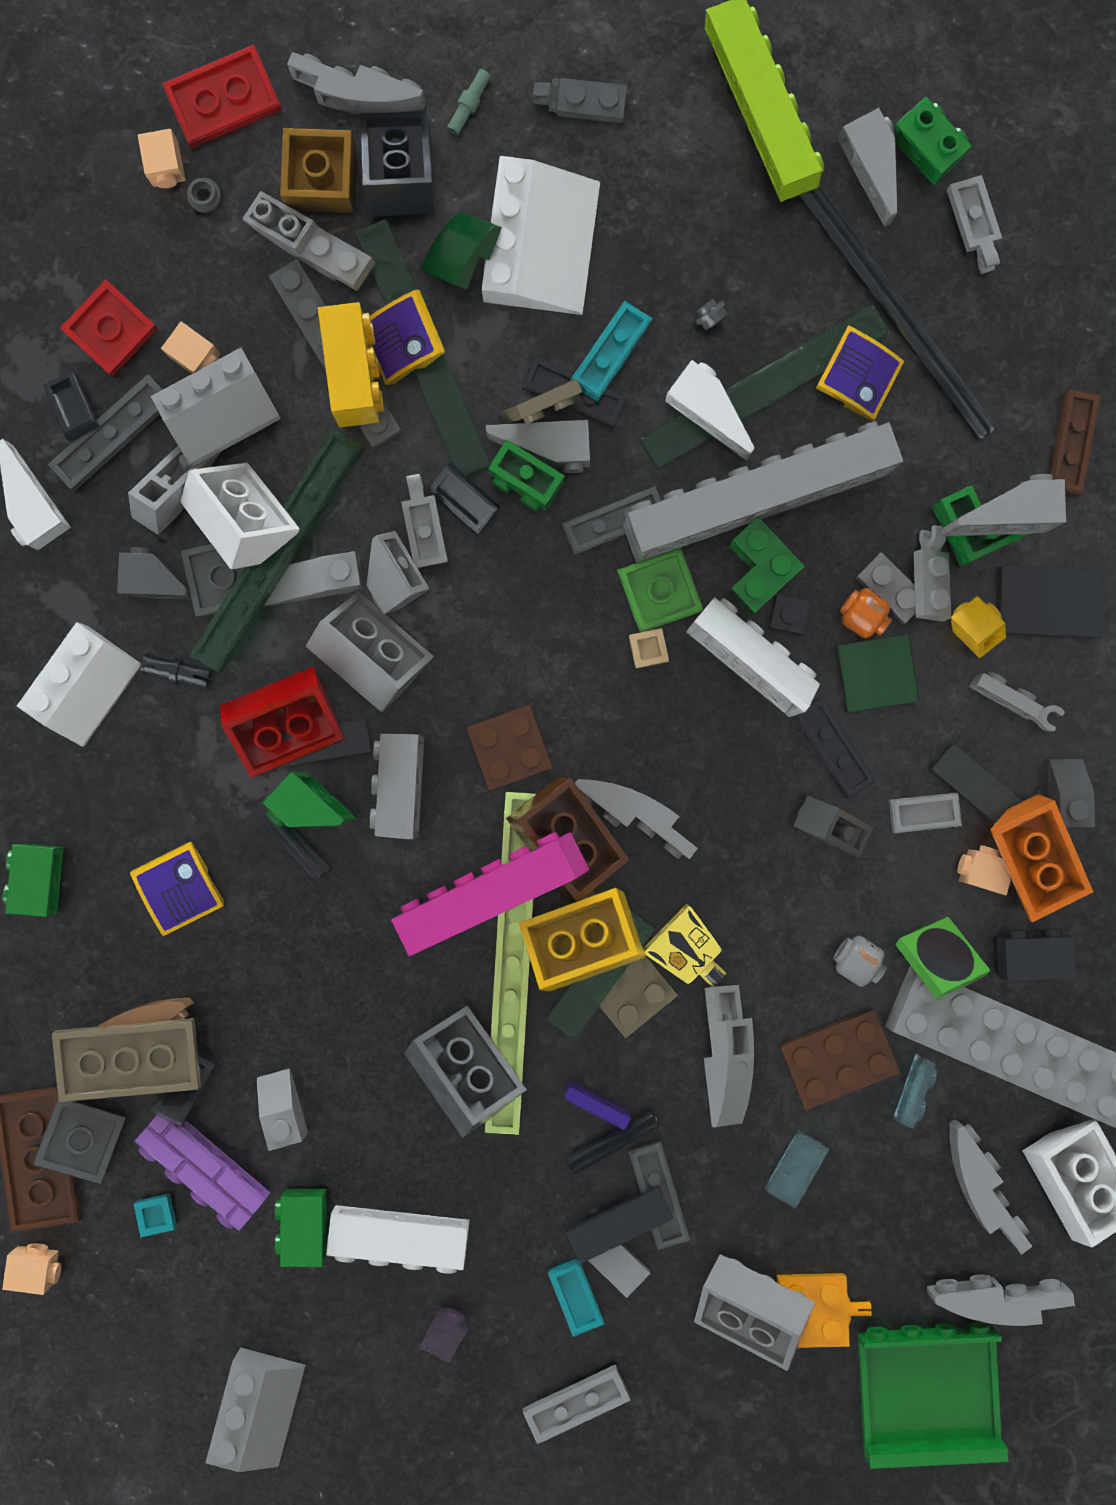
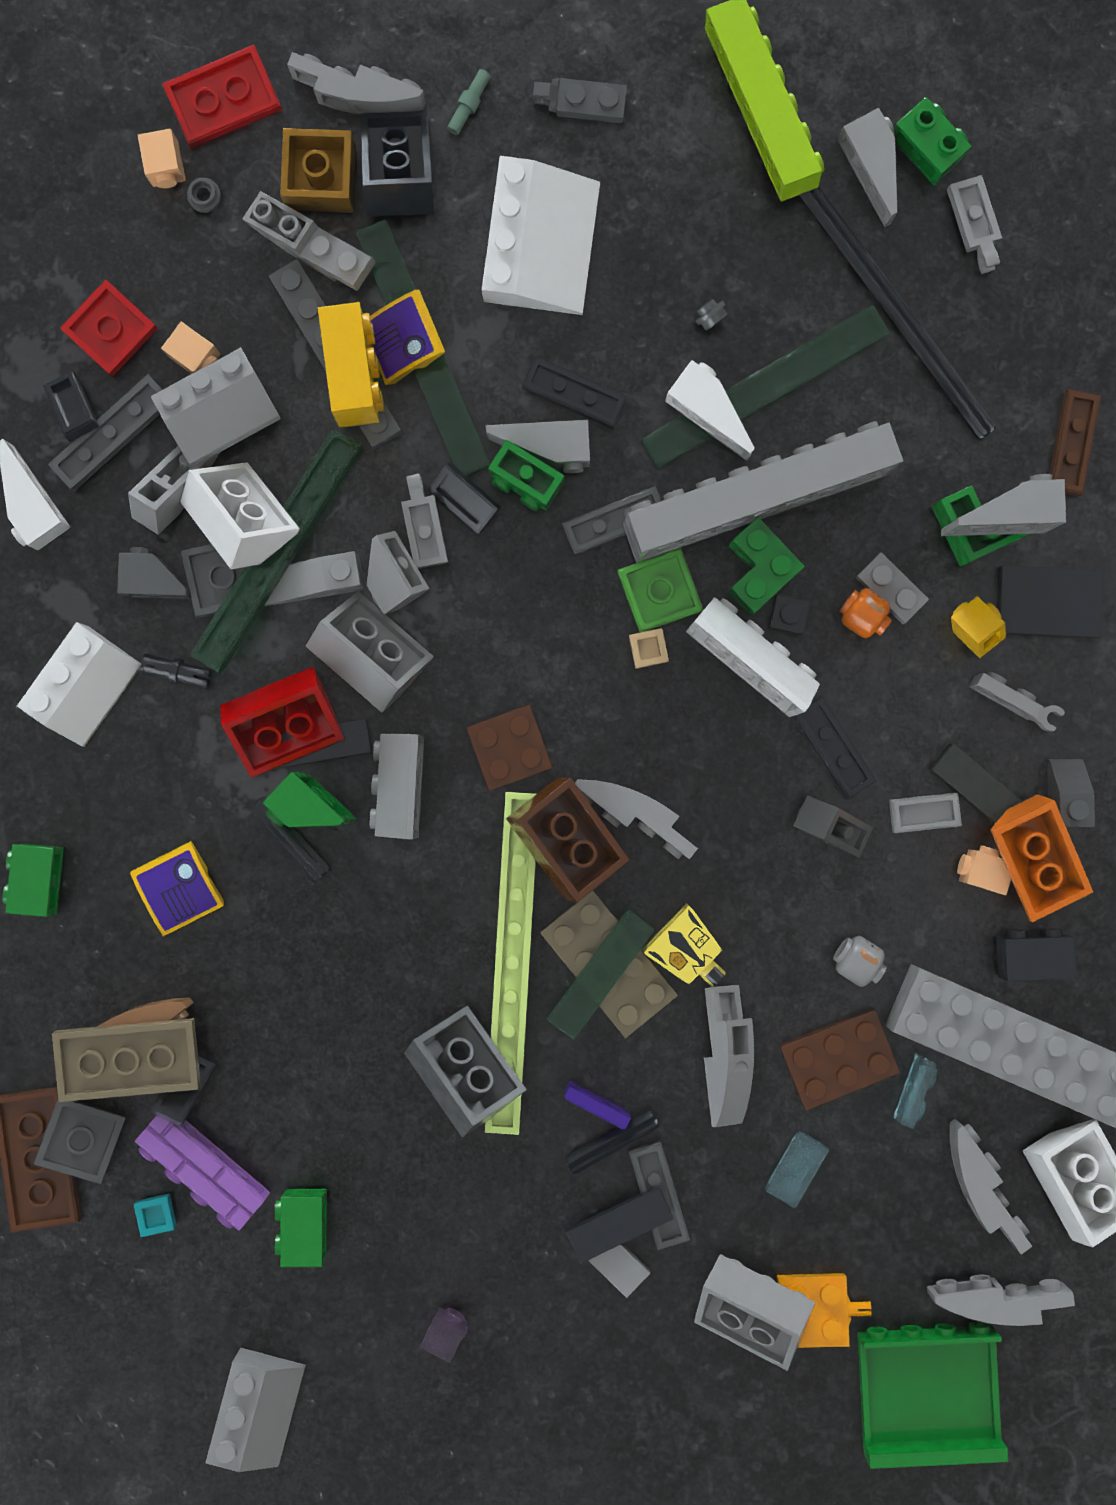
(31, 1269): light nougat brick -> none
(280, 1110): light grey slope -> none
(397, 1238): white brick -> none
(459, 248): dark green slope -> none
(490, 894): dark pink brick -> none
(532, 408): dark tan wing -> none
(576, 1297): teal tile -> none
(576, 1404): light grey plate -> none
(581, 940): yellow brick -> none
(611, 350): teal tile -> none
(860, 373): slope -> none
(878, 673): dark green slope -> none
(932, 577): light grey plate -> none
(942, 957): tile -> none

